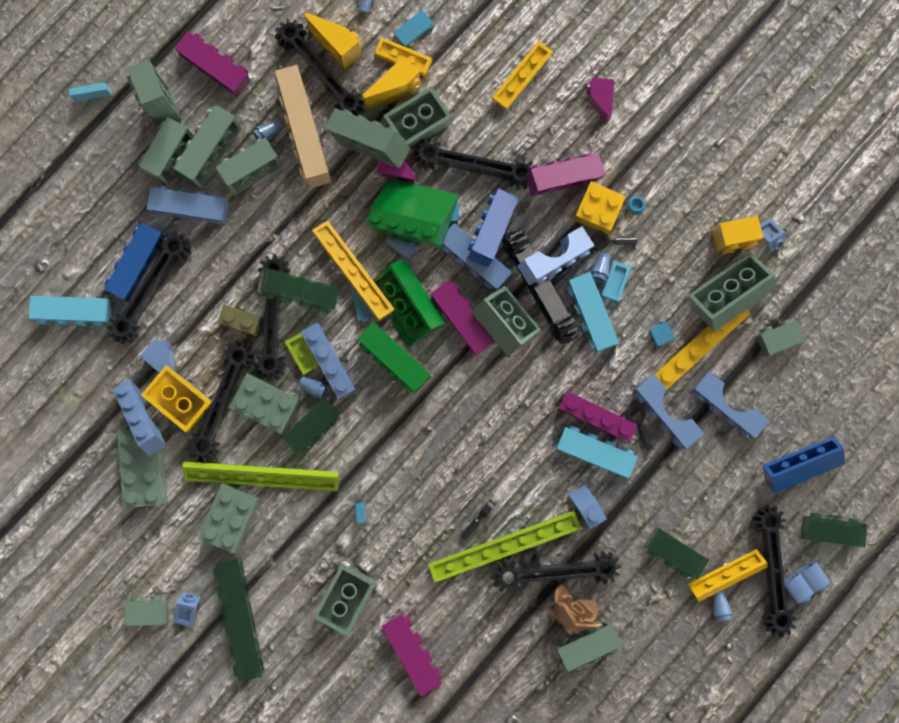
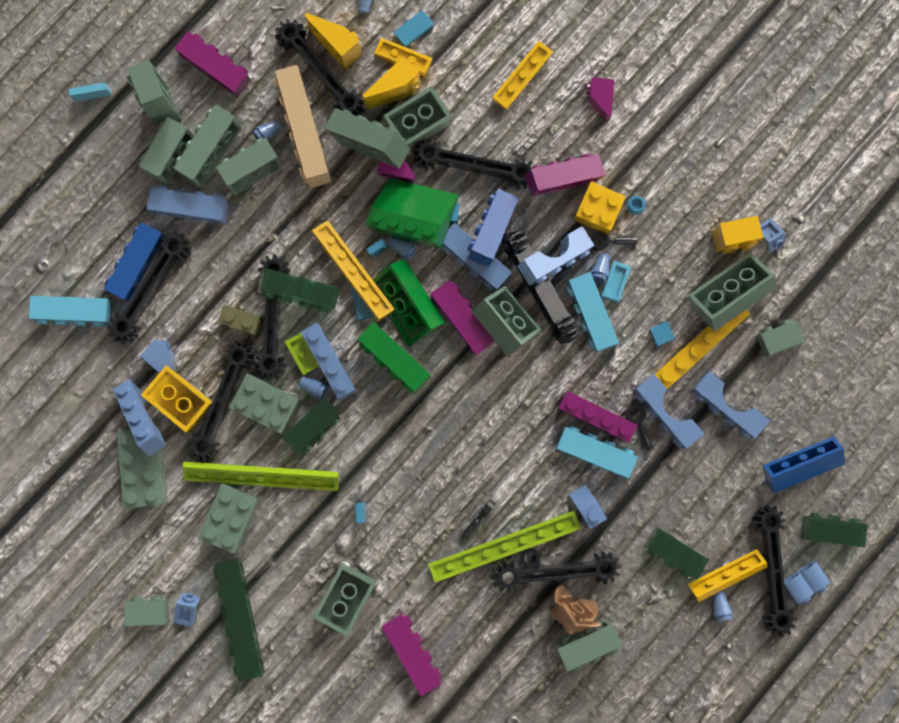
(377, 248): none -> dark azure tile

